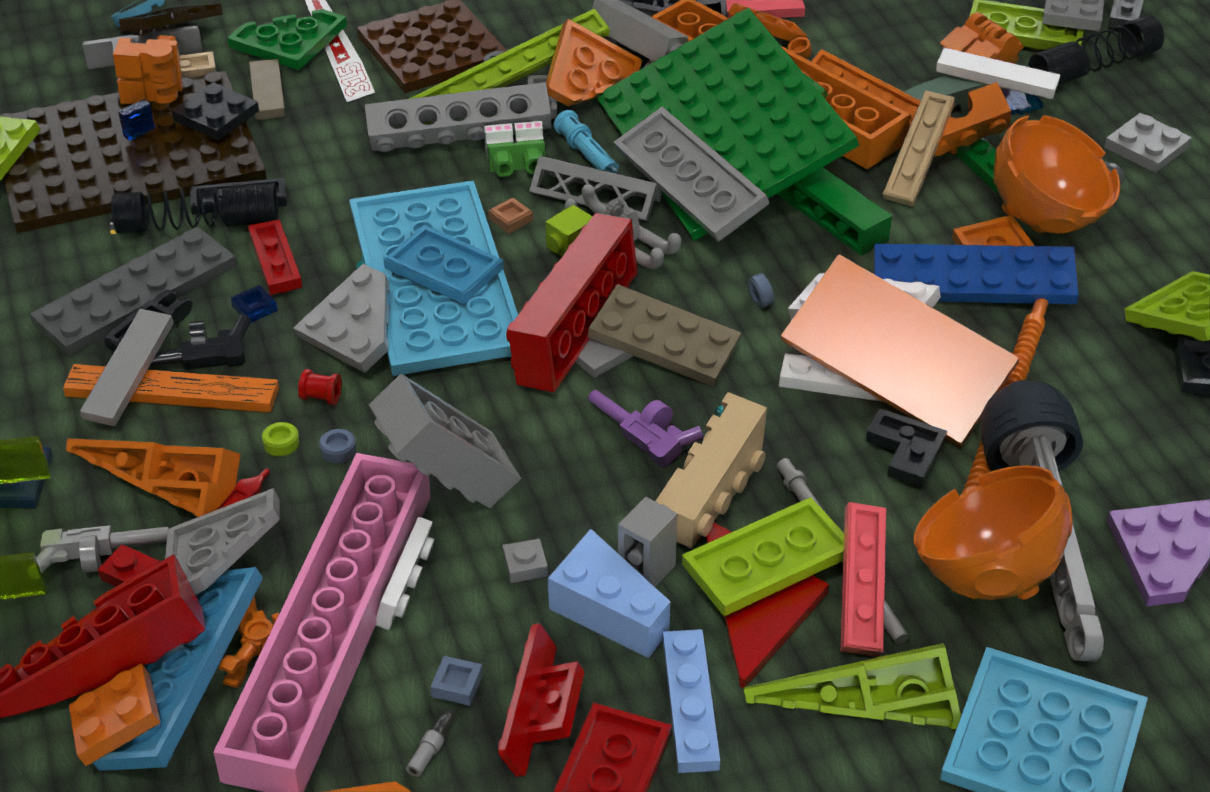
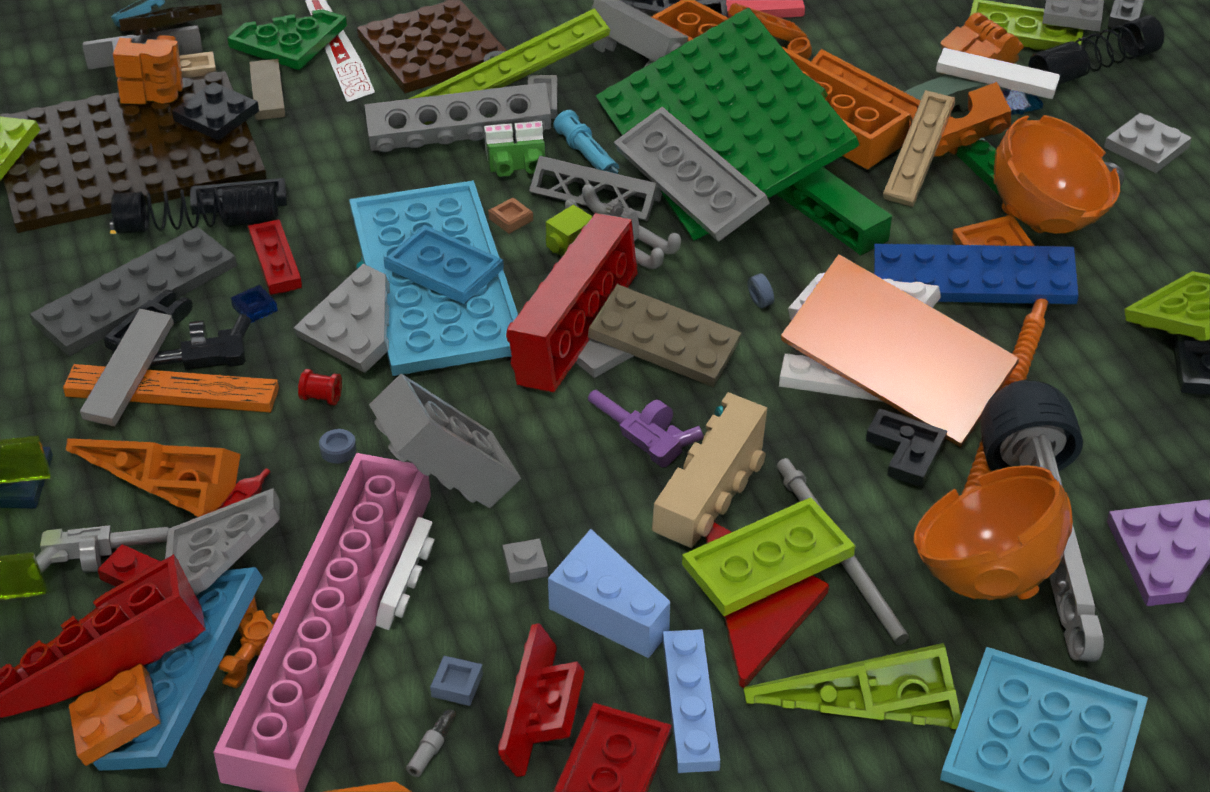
(136, 119): clear blue tile -> none
(280, 439): lime tile -> none
(586, 65): orange plate -> none
(649, 540): light grey brick -> none
(863, 580): coral tile -> none

